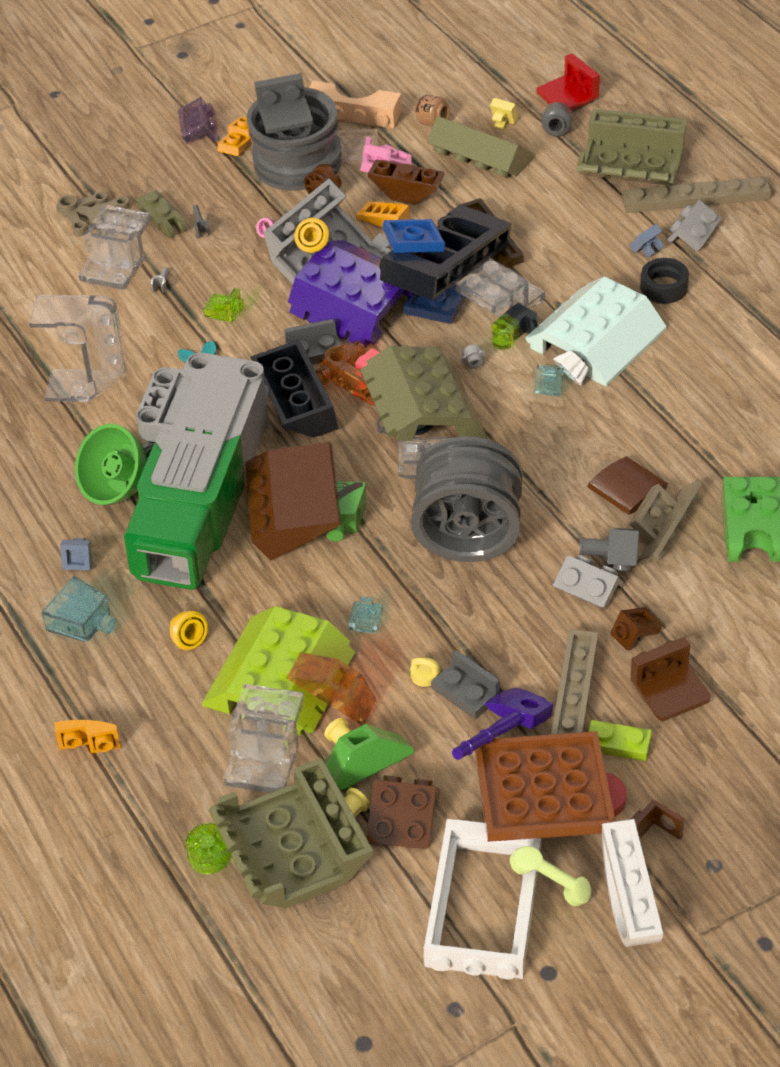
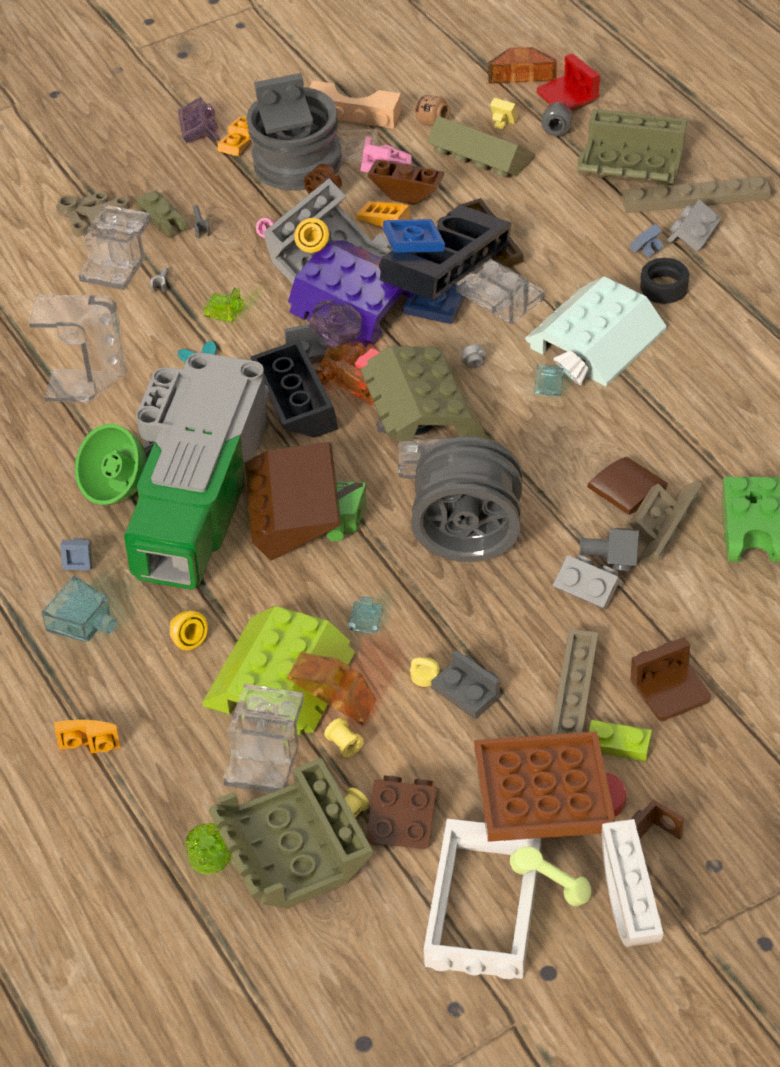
(325, 322): none -> clear purple plate
(365, 753): bright green slope -> none
(513, 325): leg -> none
(516, 708): dark purple piece -> none
(522, 65): none -> clear orange slope
(634, 624): reddish brown bracket -> none

